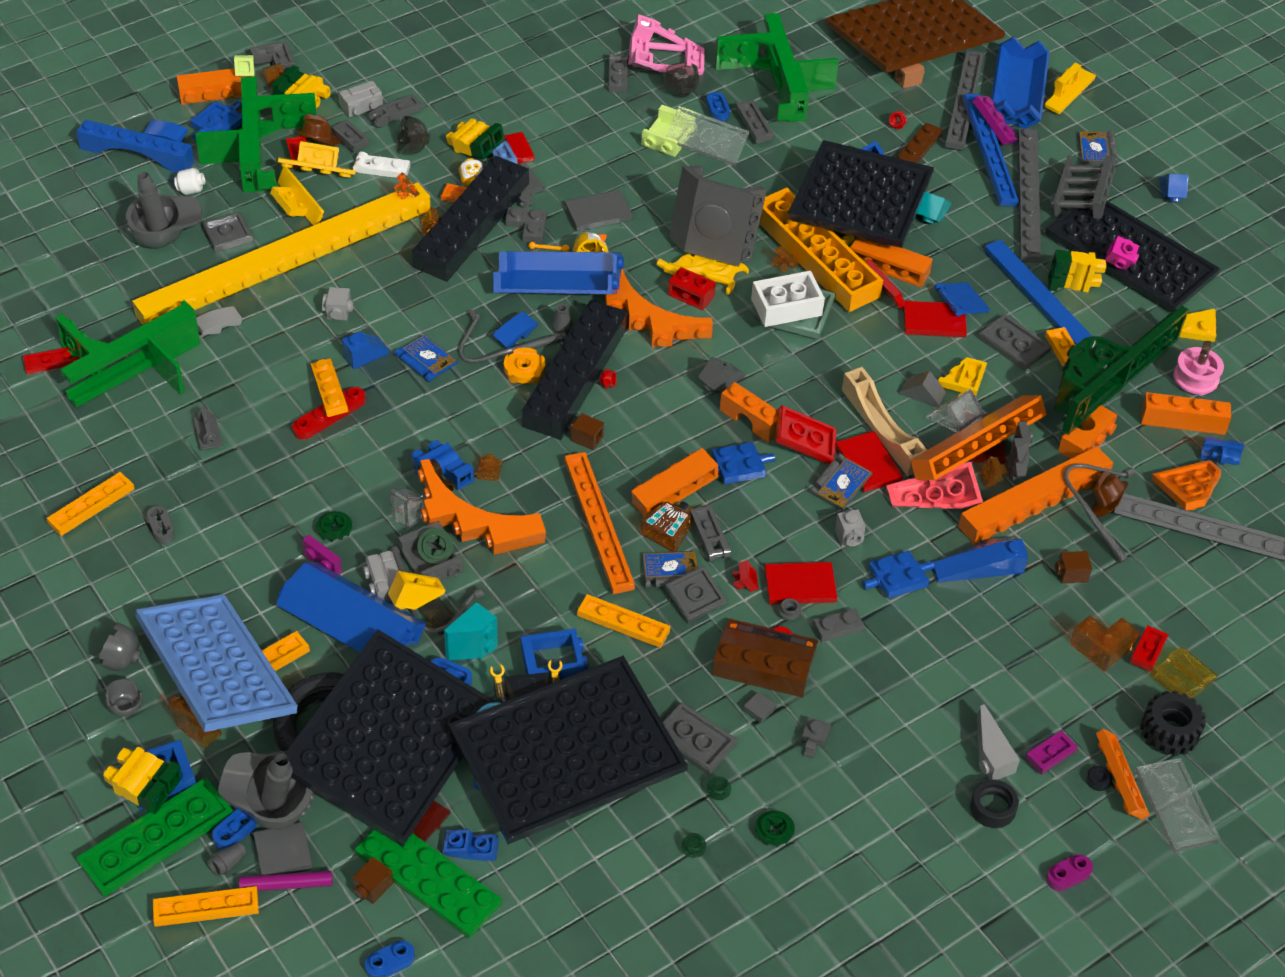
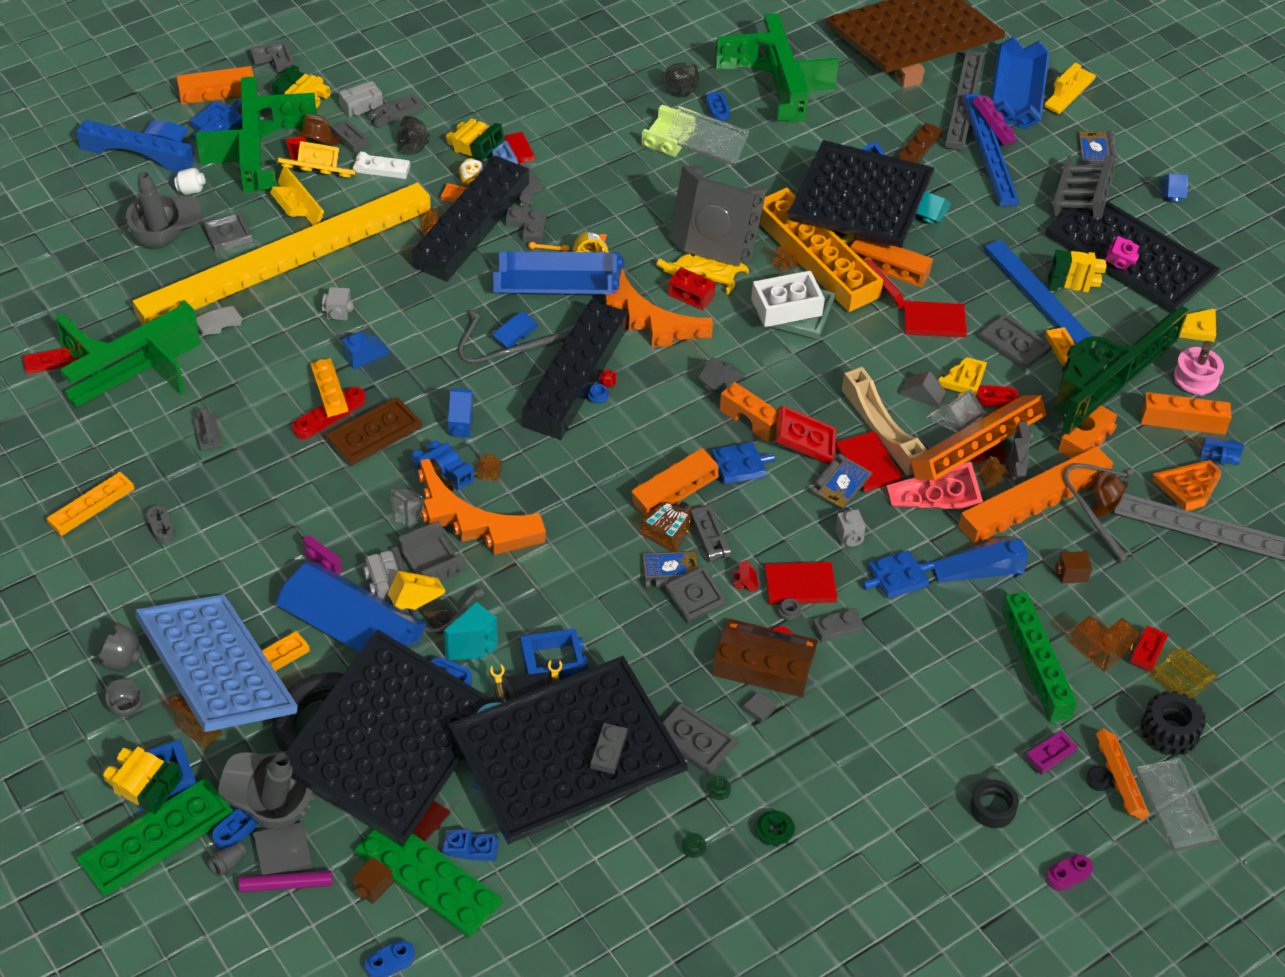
(205, 906): light orange plate -> none
(244, 65): yellowish green tile -> none
(272, 73): clear orange tile -> none
(326, 522): dark green gear -> none
(374, 431): none -> reddish brown plate
(405, 187): clear orange tile -> none
(426, 357): piece -> none
(445, 543): dark green gear -> none
(460, 413): none -> blue slope
(530, 374): light orange plate -> none
(561, 319): dark grey cone -> none
(587, 431): reddish brown brick -> none
(598, 210): dark grey tile -> none
(598, 393): none -> blue plate
(599, 523): orange plate -> none
(609, 748): none -> dark grey plate
(618, 72): dark grey plate -> none
(623, 621): light orange plate -> none
(639, 46): bright pink windscreen -> none
(754, 121): dark grey plate -> none
(815, 734): dark grey plate -> none
(893, 120): red plate -> none
(961, 298): blue piece -> none
(995, 753): light grey slope -> none
(996, 395): none -> red plate
(1029, 196): dark grey plate -> none
(1038, 657): none -> green brick

